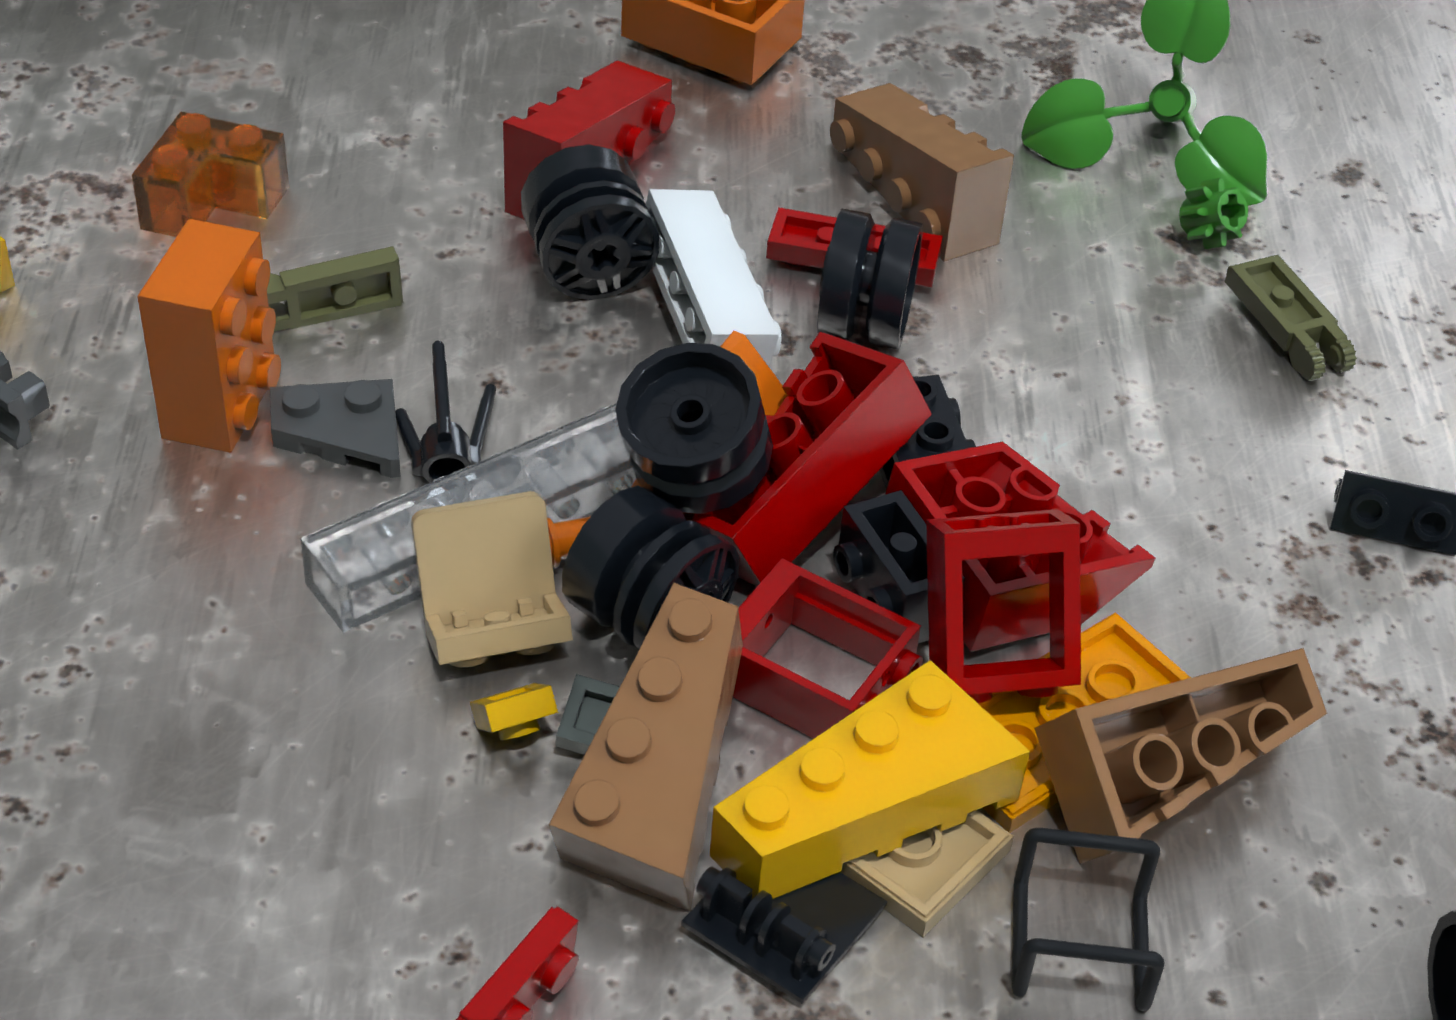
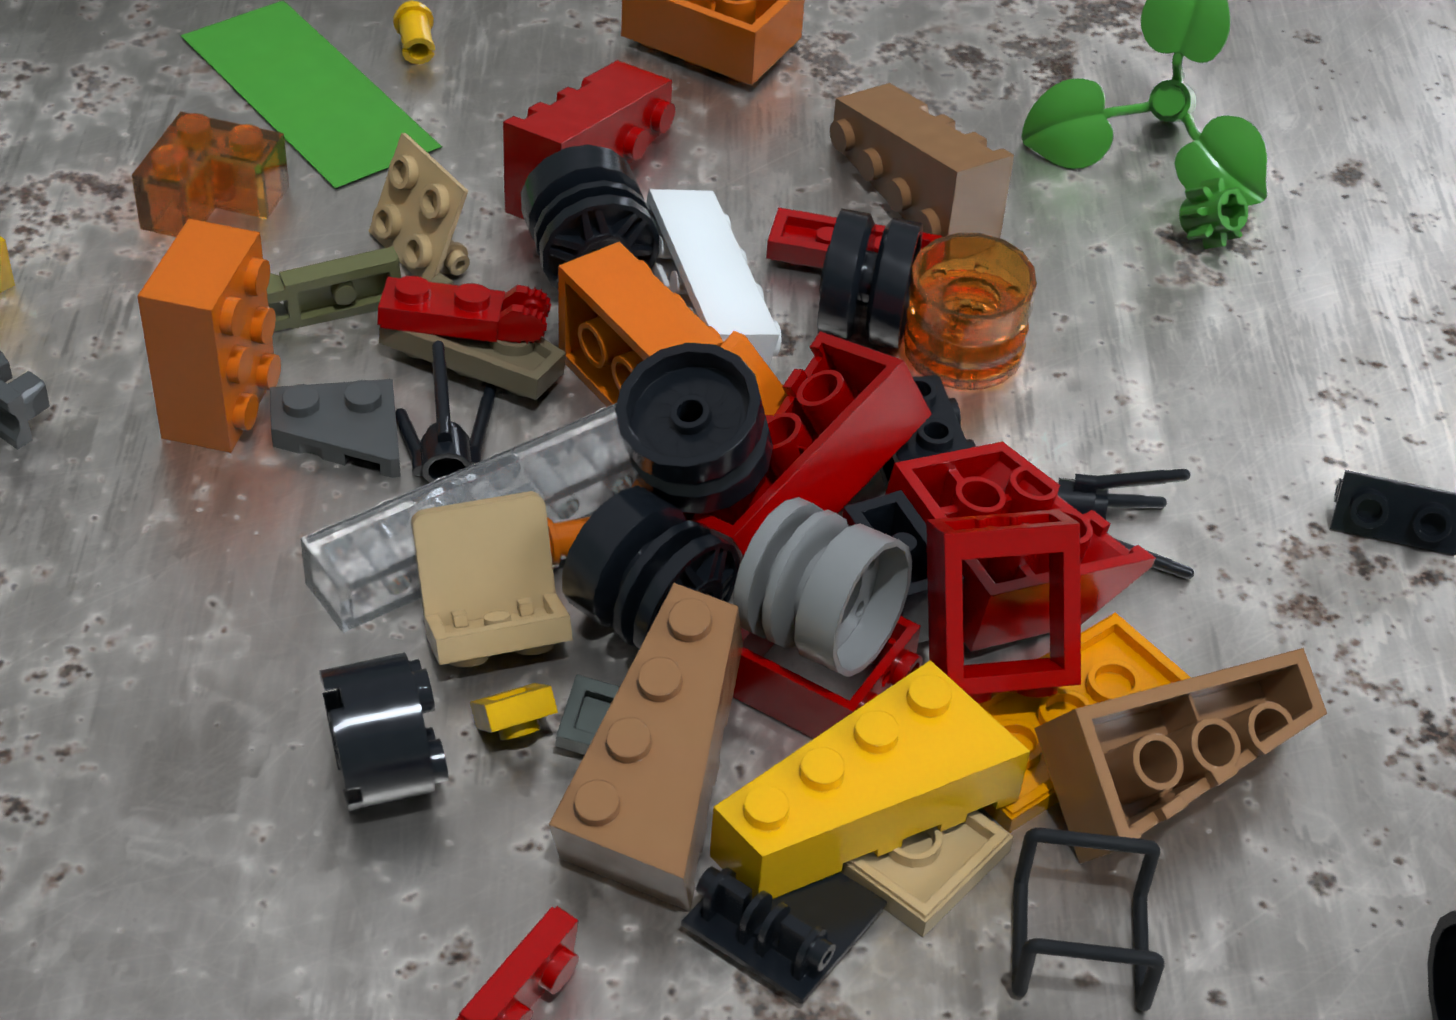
(308, 92): none -> bright green sticker
(382, 730): none -> black brick
(414, 25): none -> yellow pin
(420, 213): none -> tan hinge
(463, 310): none -> red hinge
(515, 366): none -> dark tan wing
(618, 317): none -> orange brick
(822, 585): none -> light grey wheel
(969, 310): none -> clear orange wheel
(1092, 493): none -> black plant
(1292, 316): olive hinge -> none

